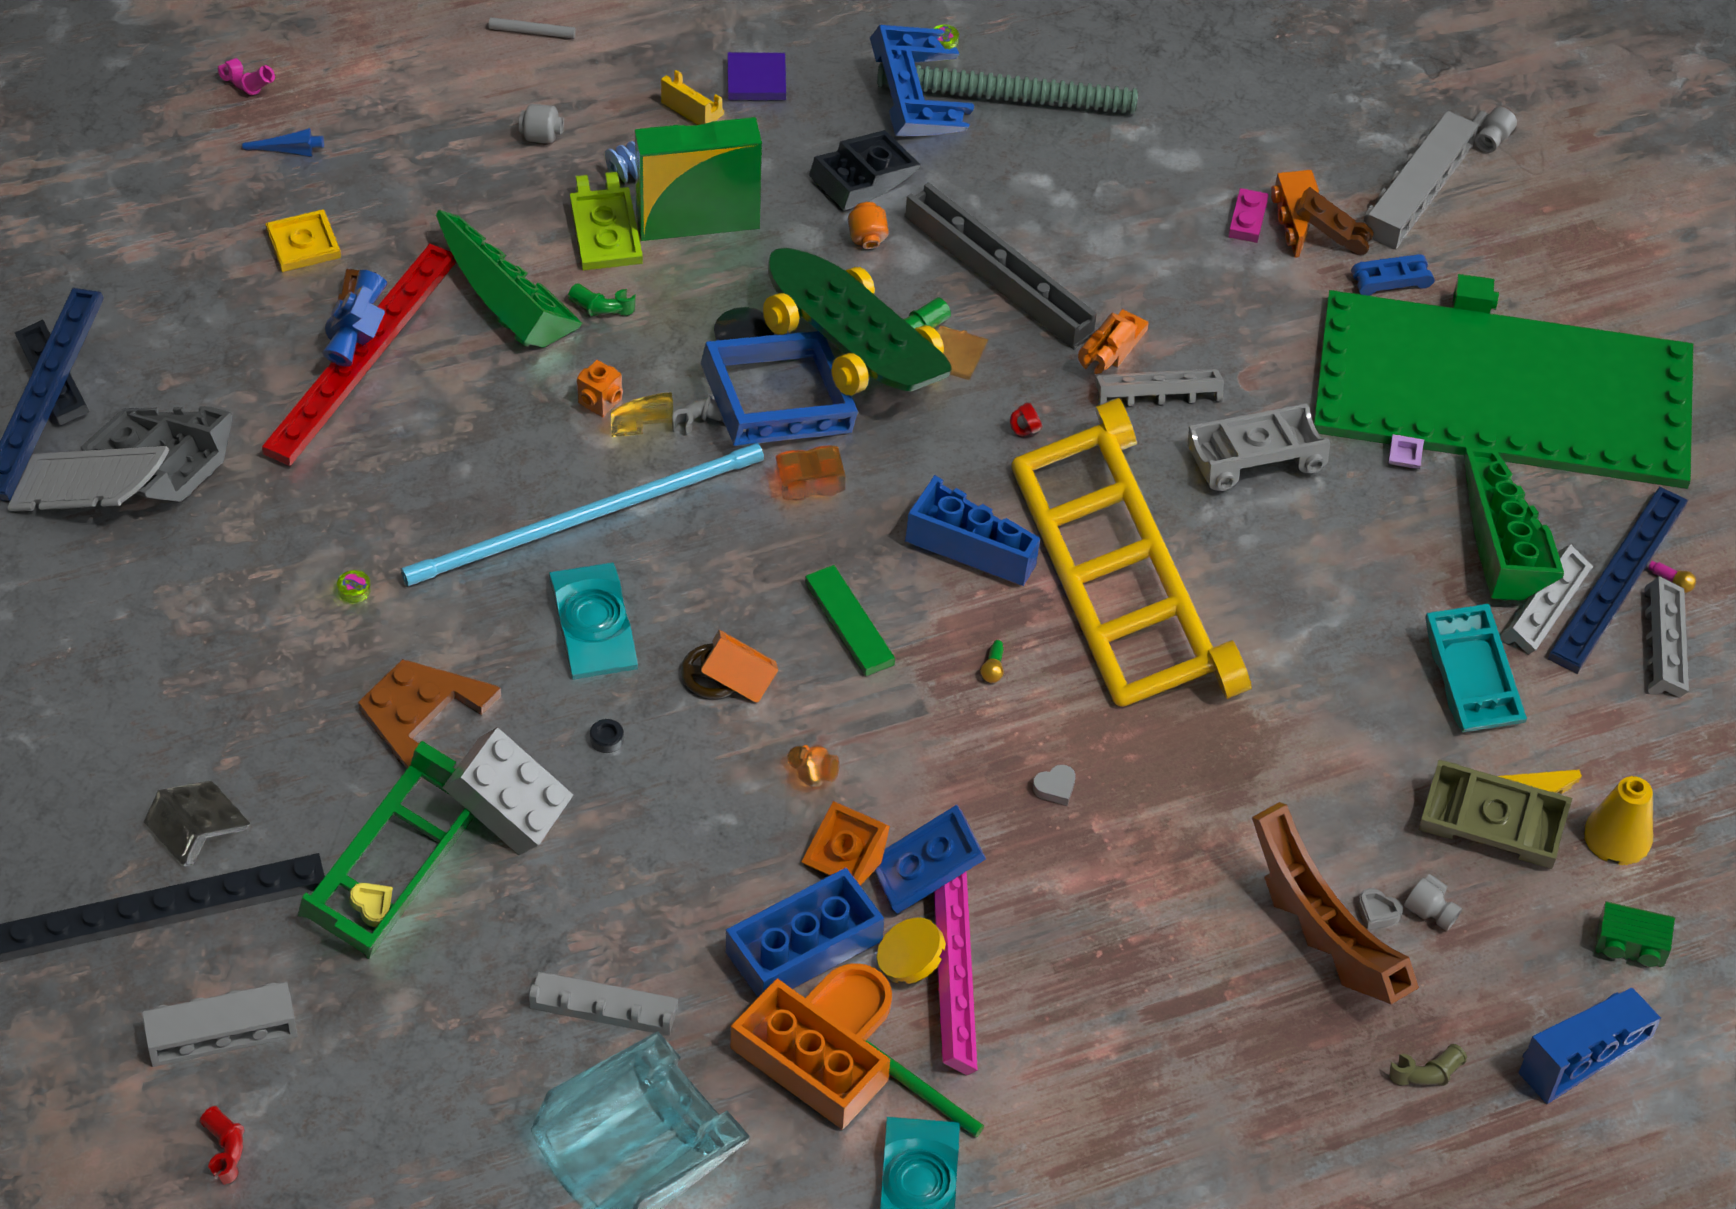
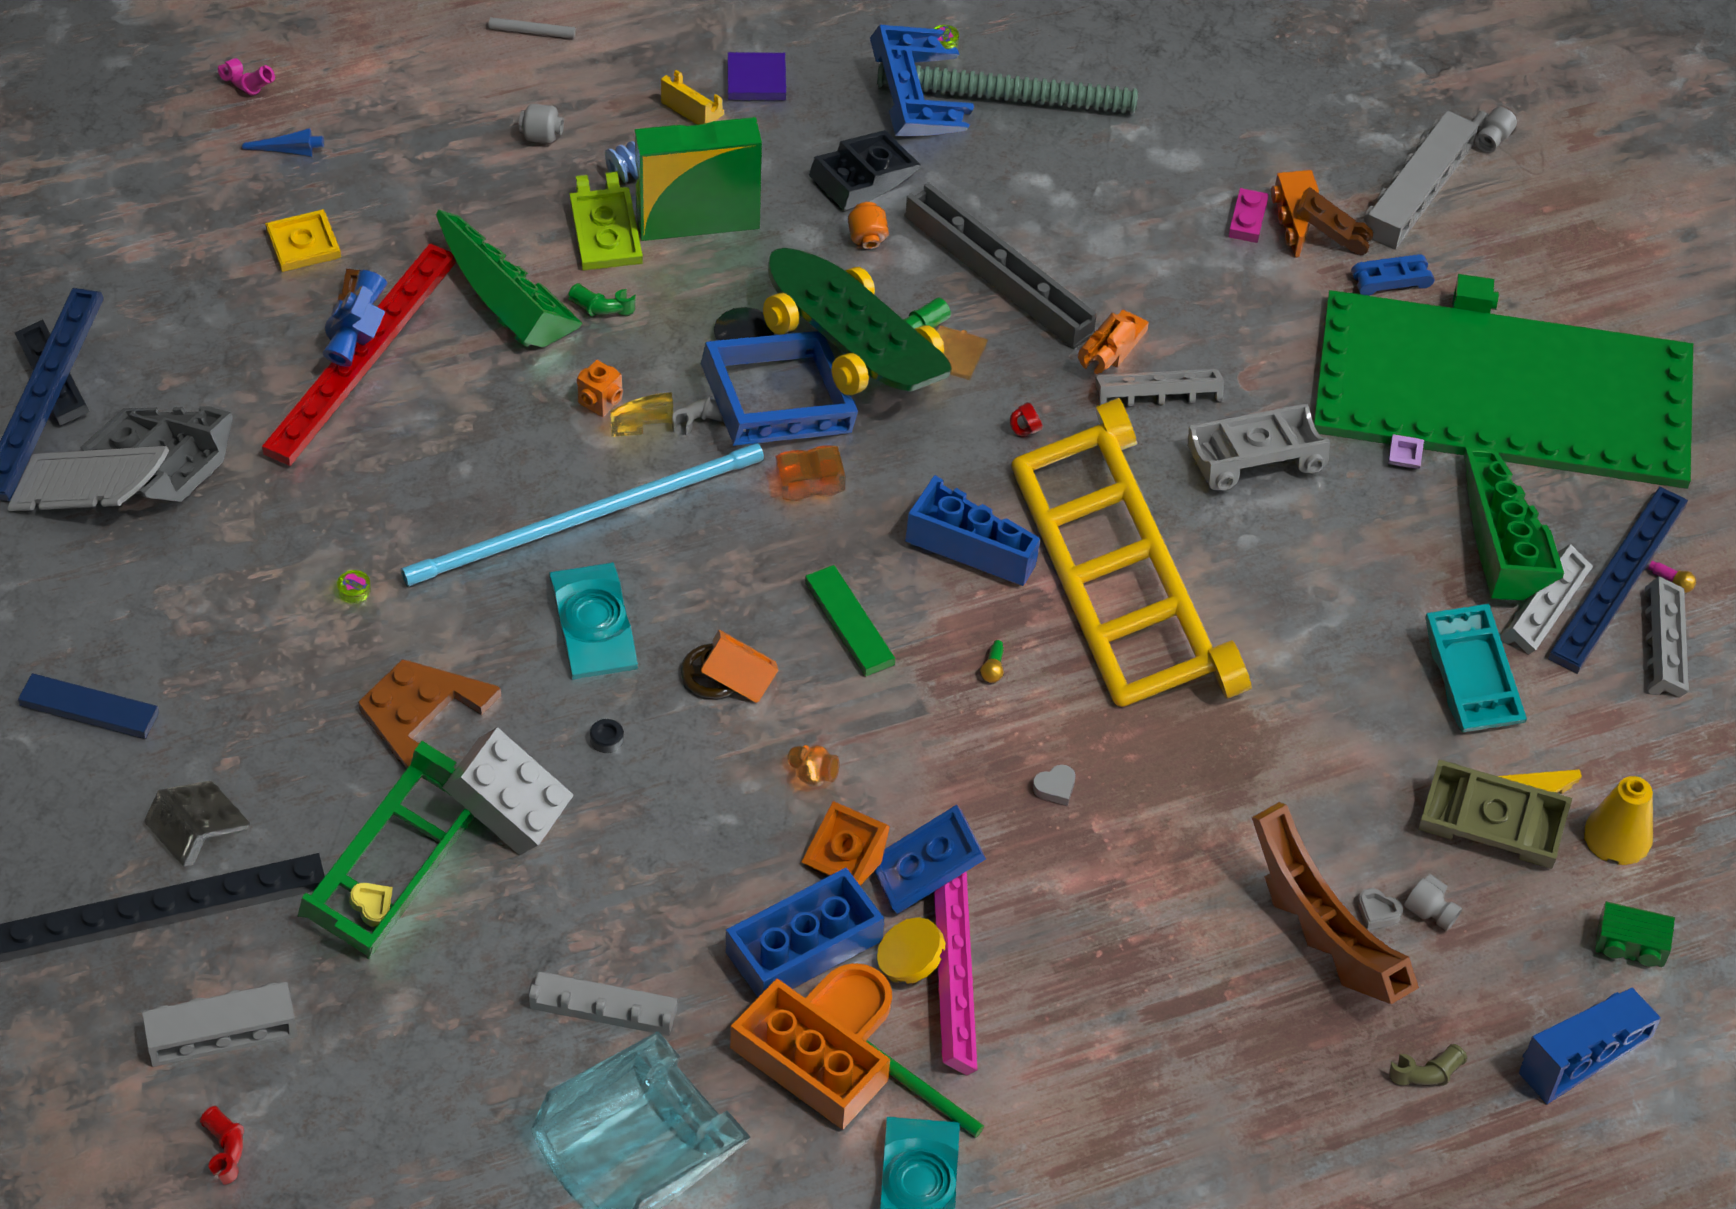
(88, 706): none -> dark blue tile

